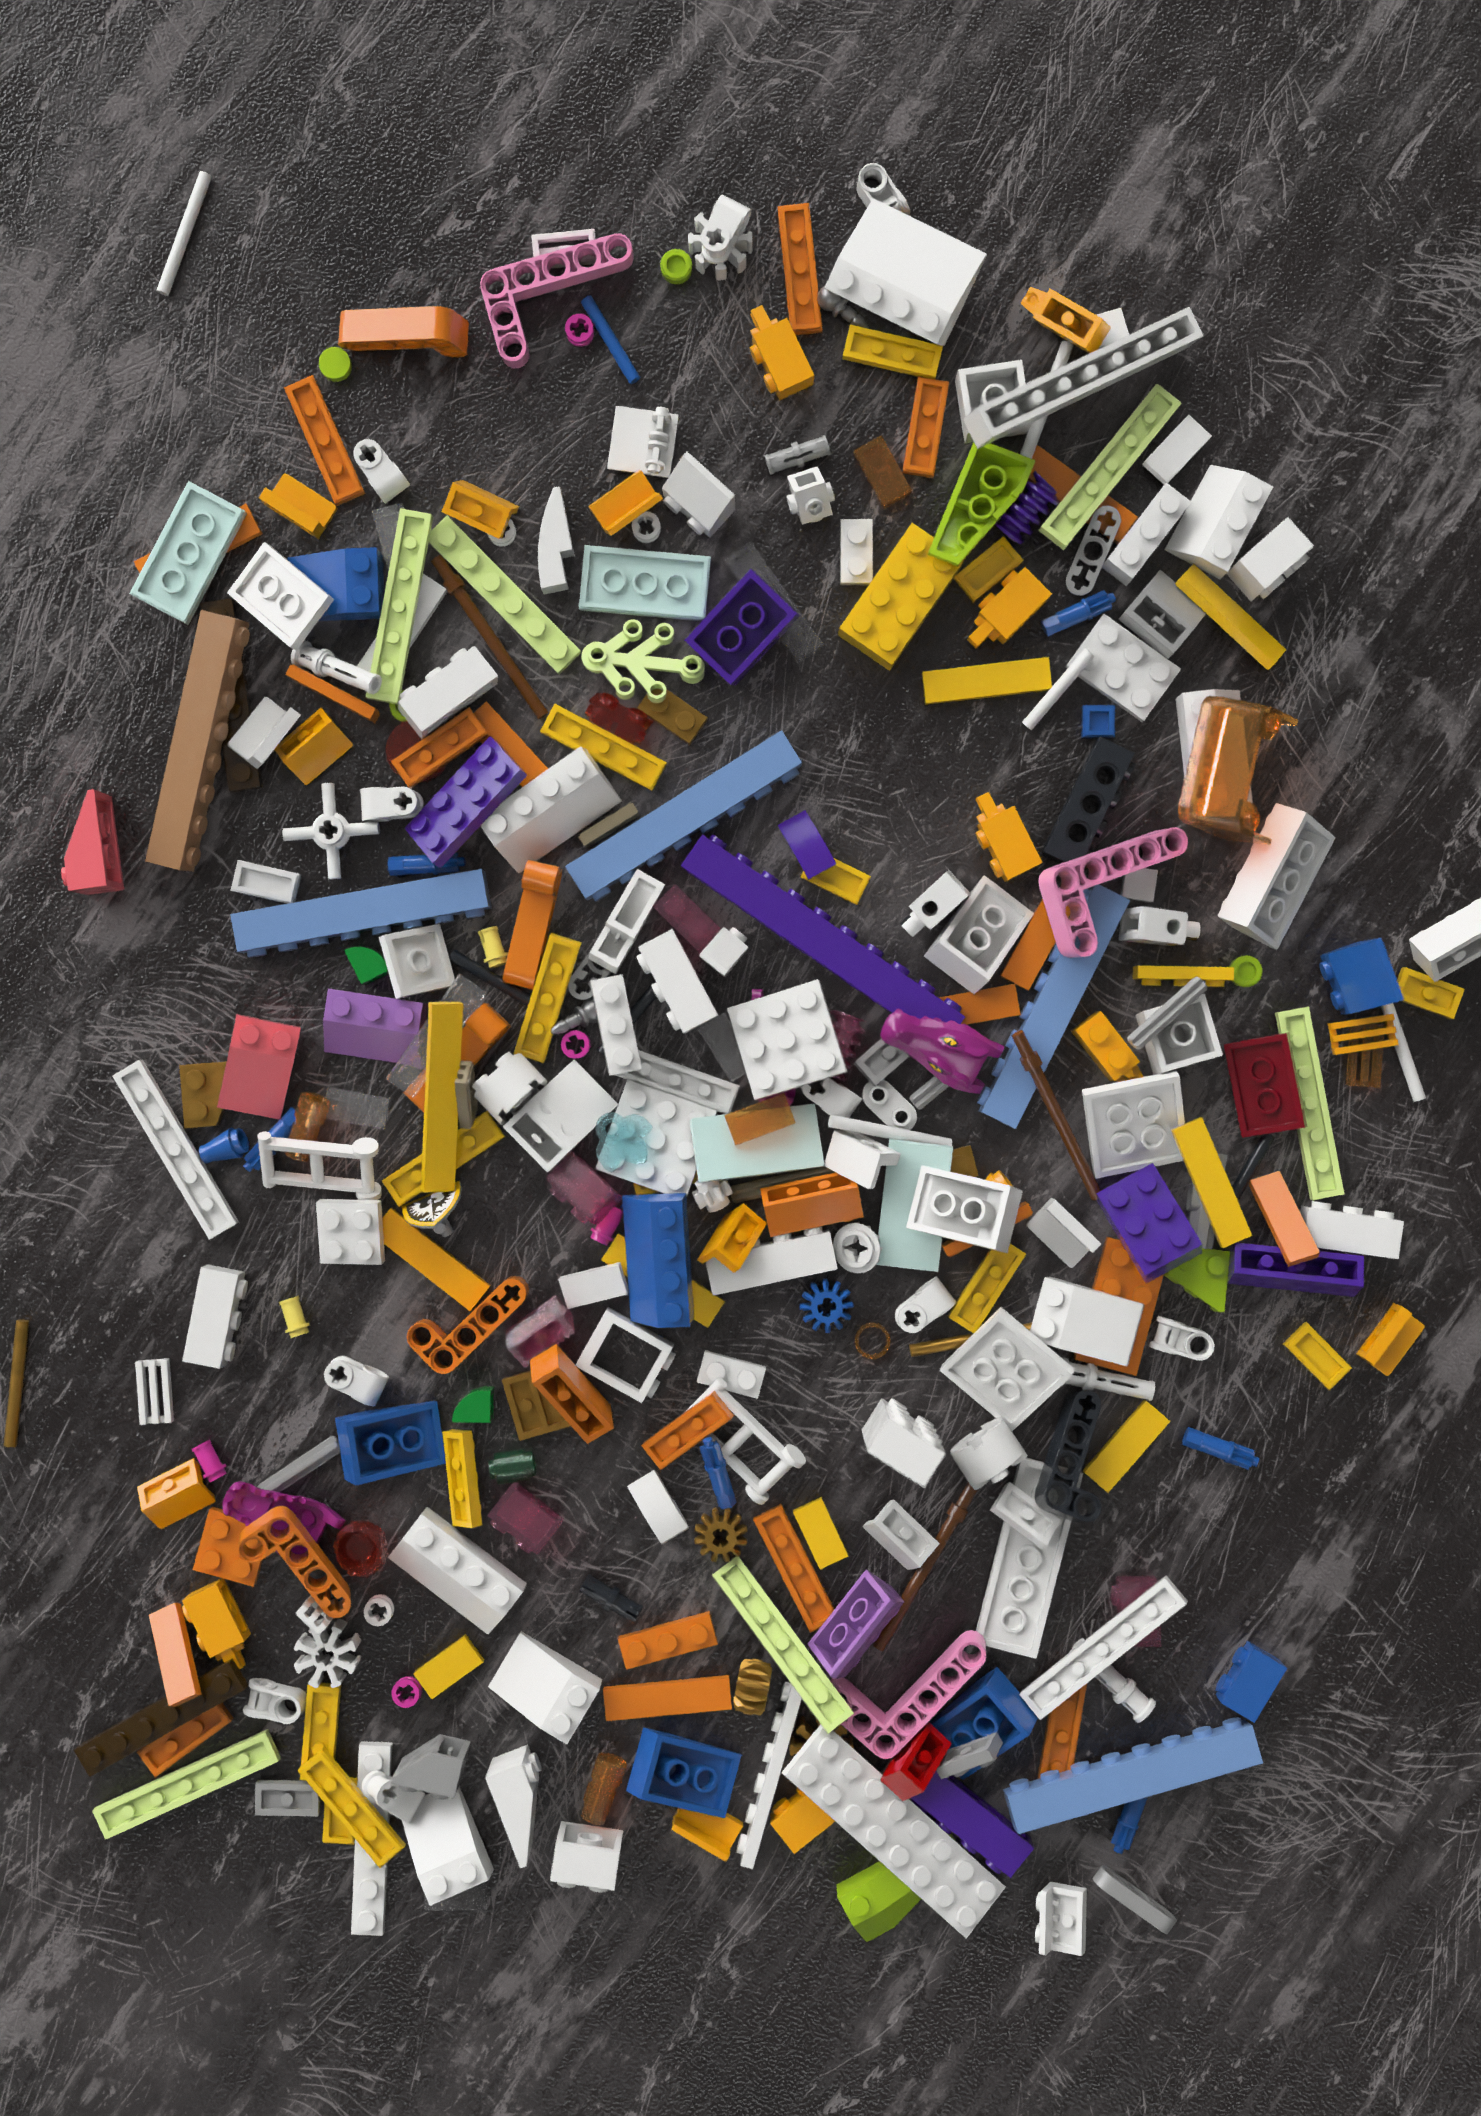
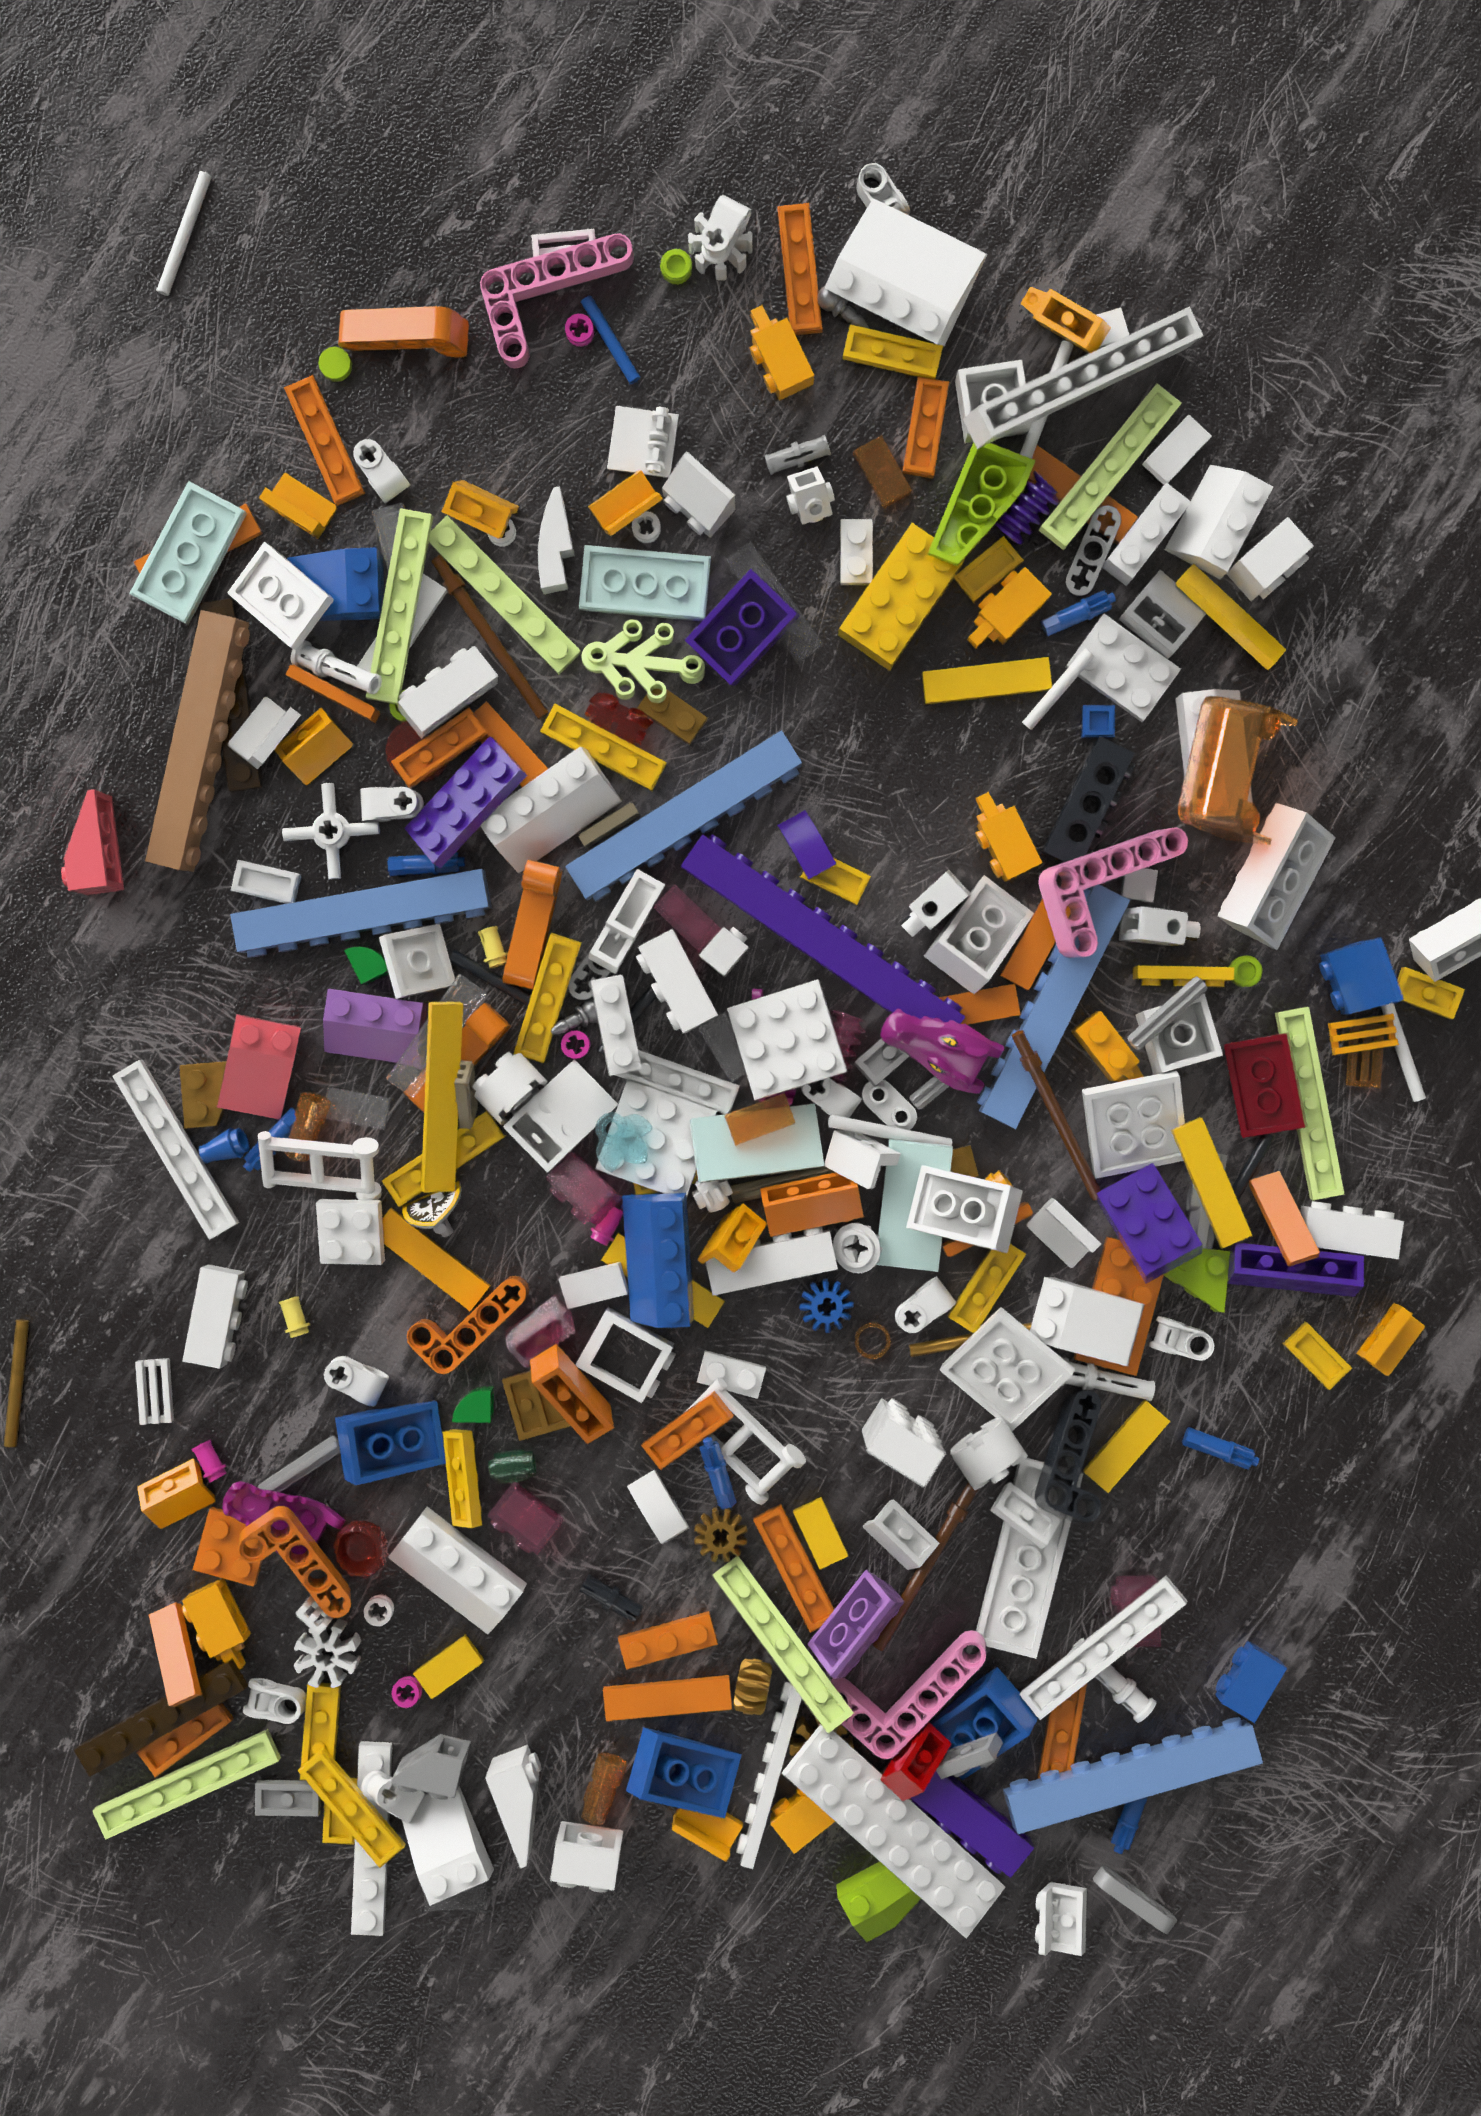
(545, 1687): white slope -> none

